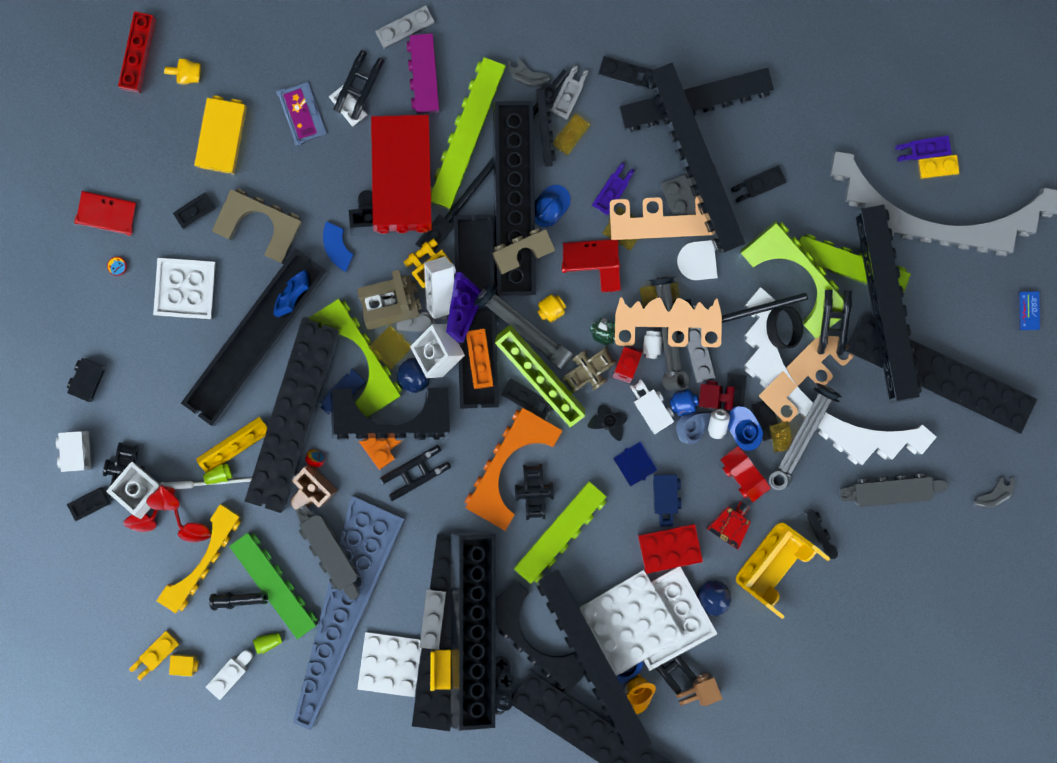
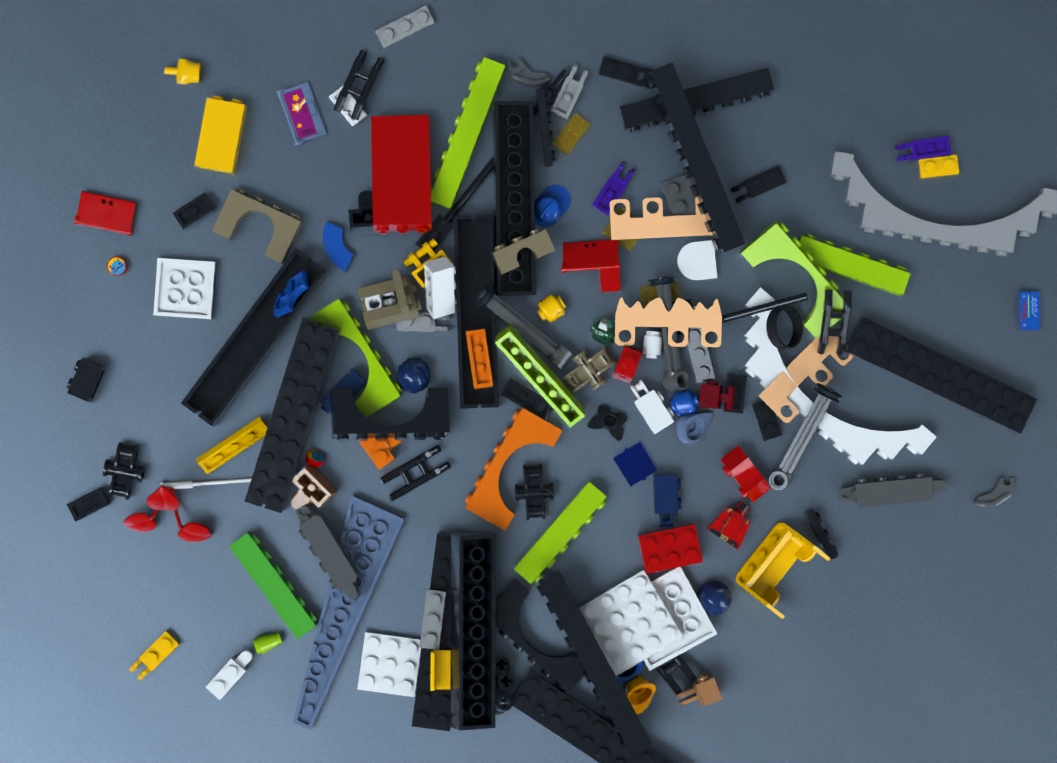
(74, 451): white brick -> none
(133, 489): white brick -> none
(137, 52): red brick -> none
(183, 665): yellow brick -> none
(218, 475): lime cone -> none
(224, 521): yellow arch -> none
(230, 600): black pin -> none
(390, 347): clear yellow piece -> none
(424, 74): magenta brick -> none
(436, 351): white brick -> none
(462, 307): dark purple wing -> none
(718, 423): white brick -> none
(745, 428): blue piece -> none
(780, 436): clear yellow plate -> none
(887, 304): black brick -> none

